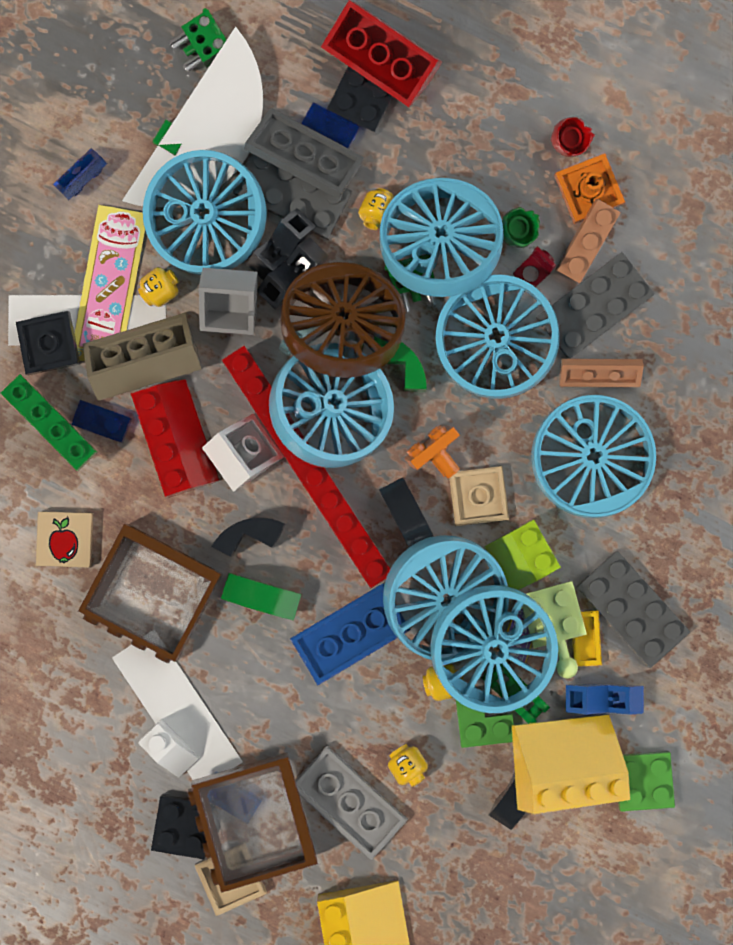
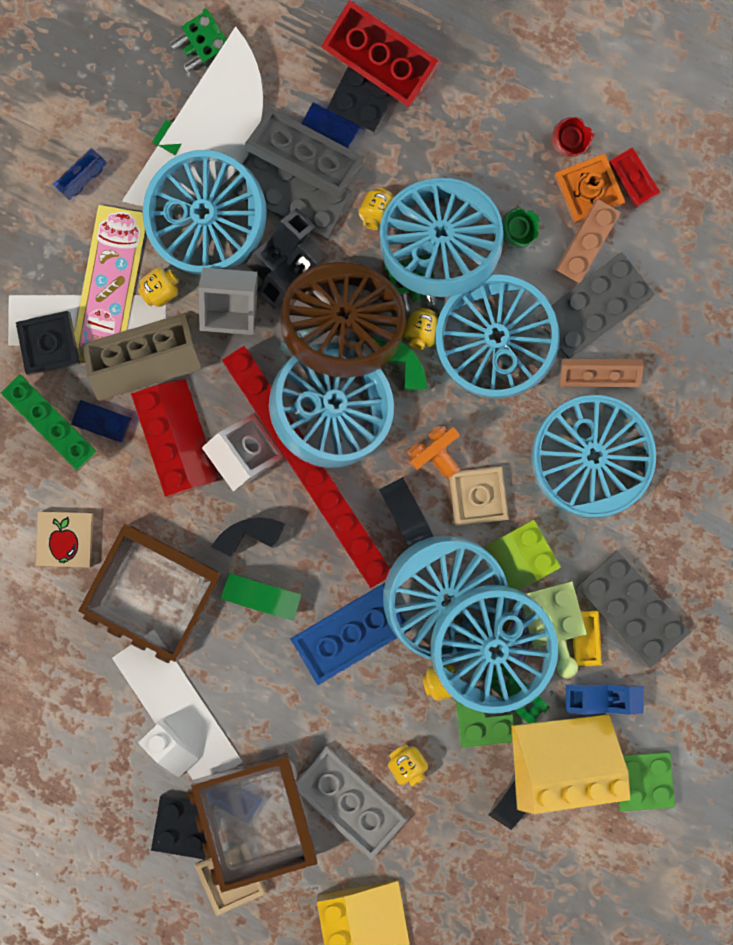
(421, 328): none -> yellow head
(541, 261): dark red bracket -> none
(634, 177): none -> red plate

